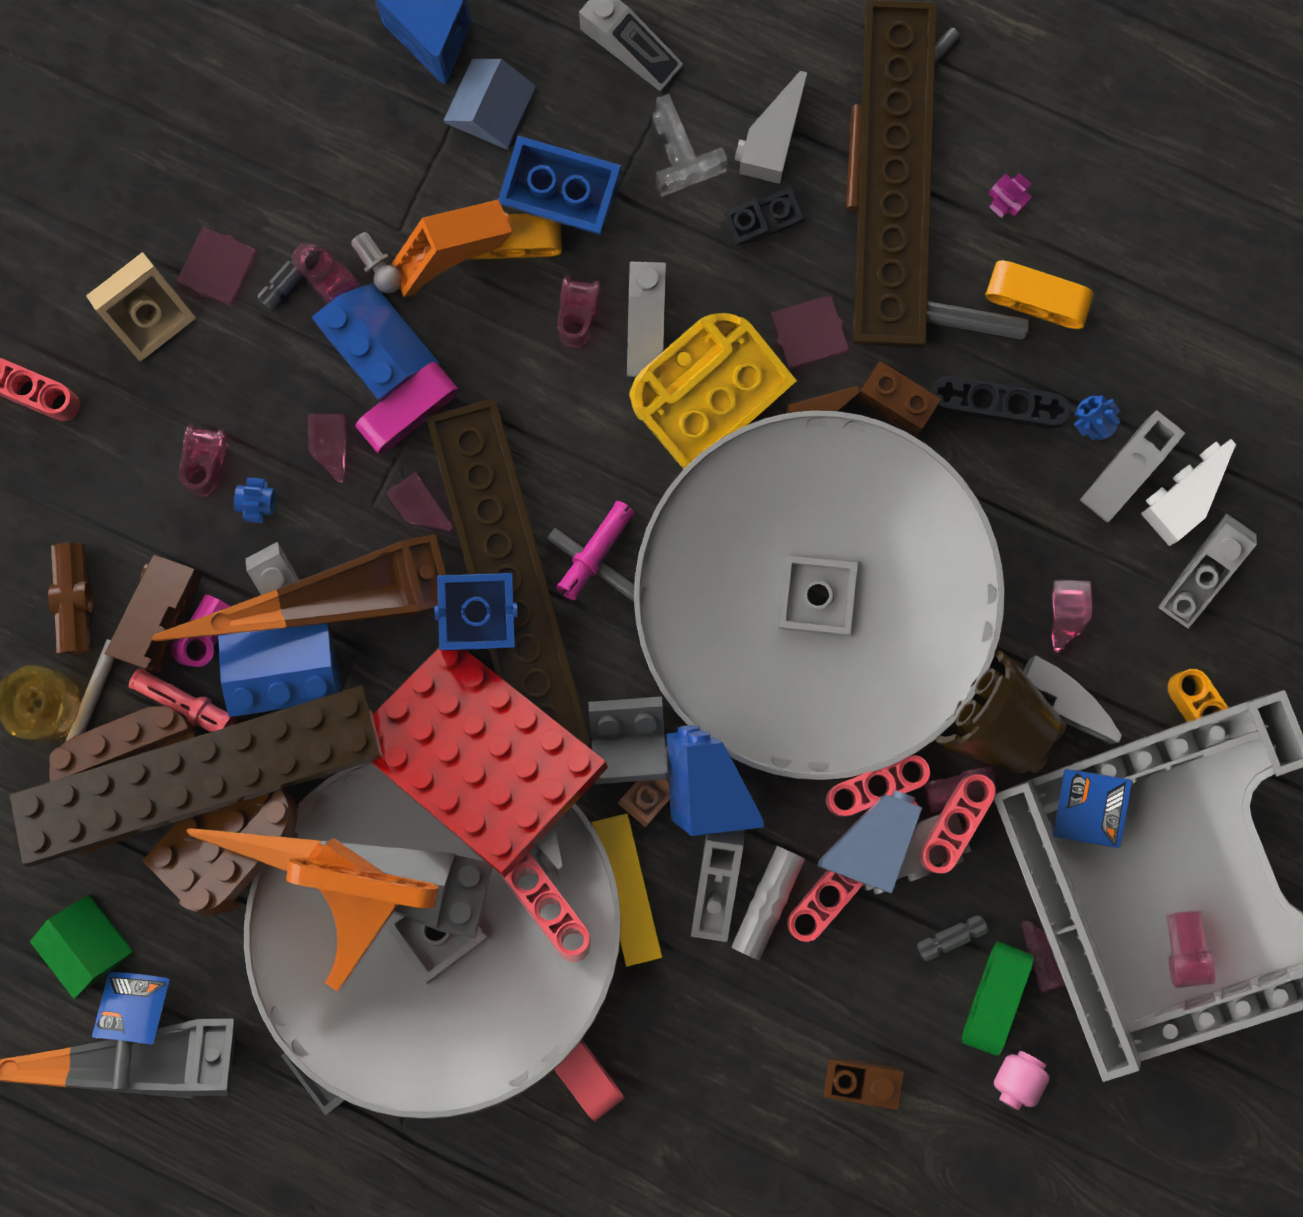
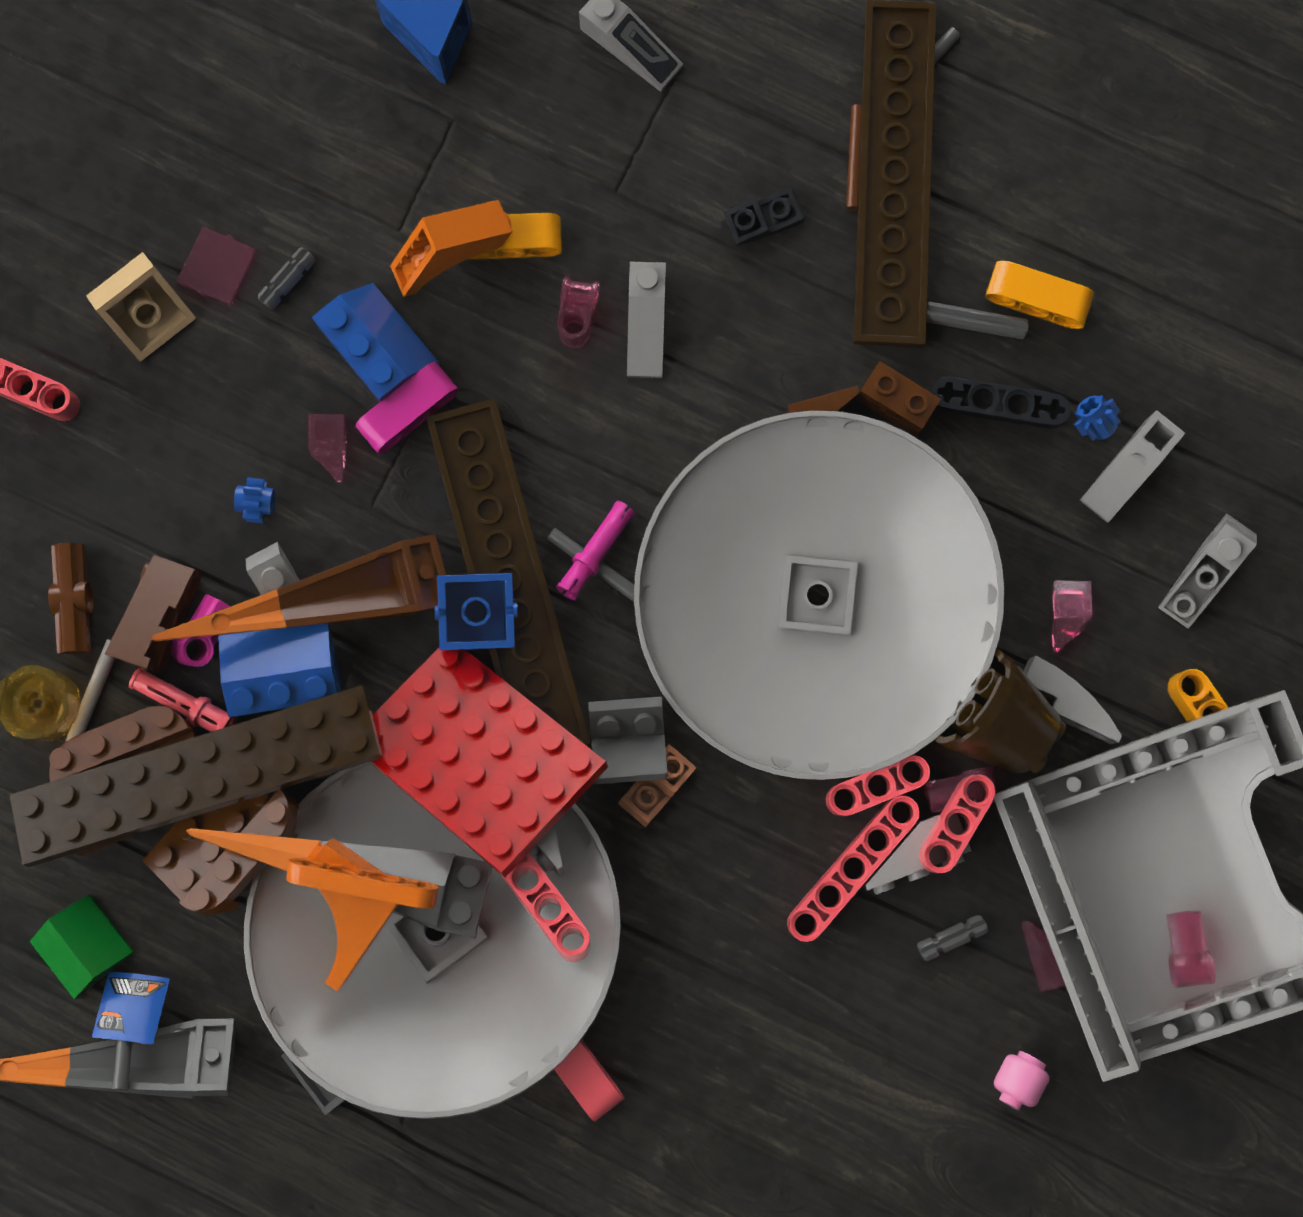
(202, 452): clear pink piece -> none
(328, 277): clear pink piece -> none
(386, 277): light grey axle -> none
(417, 504): clear pink slope -> none
(490, 101): sand blue slope -> none
(560, 185): blue slope -> none
(637, 930): yellow tile -> none
(679, 151): clear bracket -> none
(706, 785): blue slope -> none
(708, 385): yellow plate -> none
(717, 885): light grey slope -> none
(768, 903): light grey axle -> none
(770, 136): light grey slope -> none
(809, 331): clear pink piece -> none
(863, 1083): reddish brown slope -> none
(876, 843): sand blue slope -> none
(997, 998): green beam -> none
(1010, 195): magenta gear -> none
(1092, 808): blue sticker -> none
(1188, 502): white slope -> none

